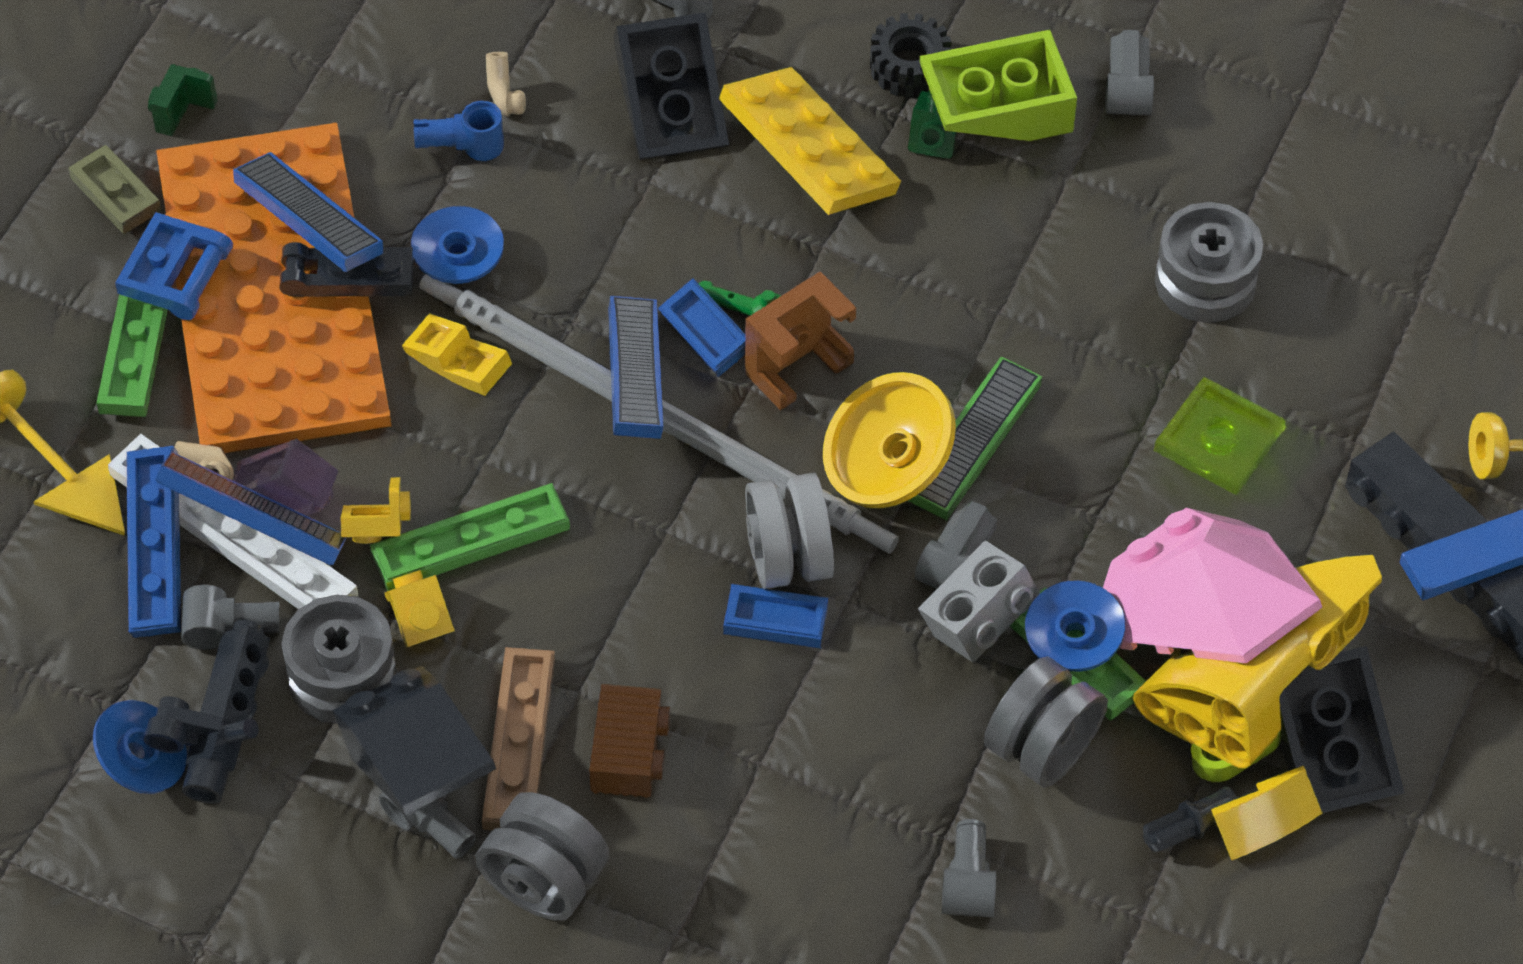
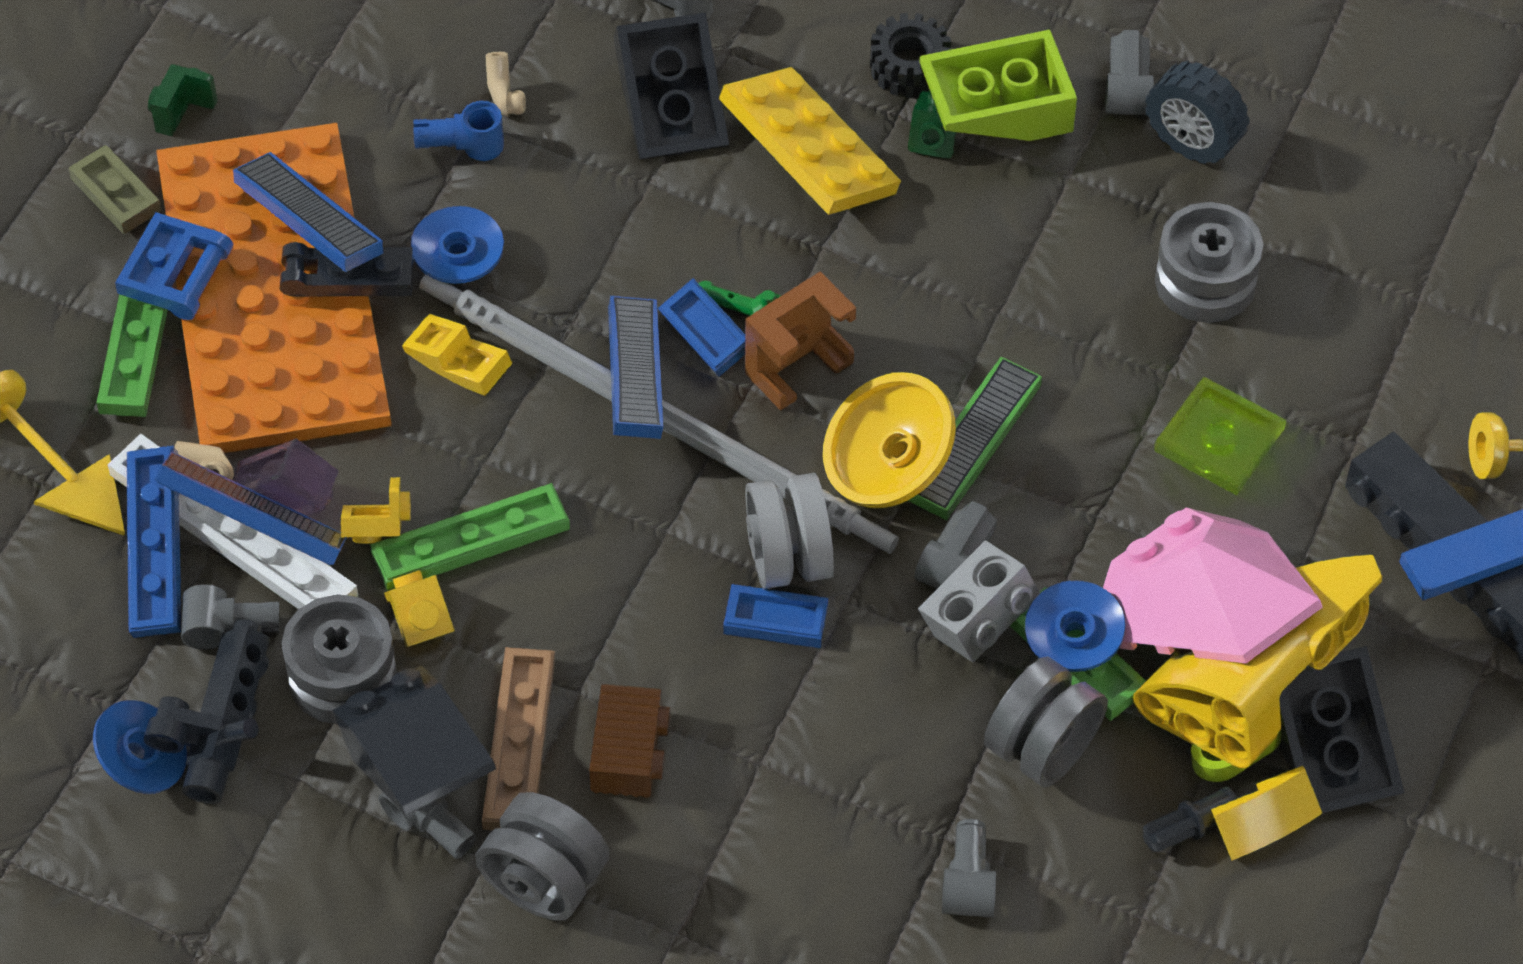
(1197, 112): none -> black wheel

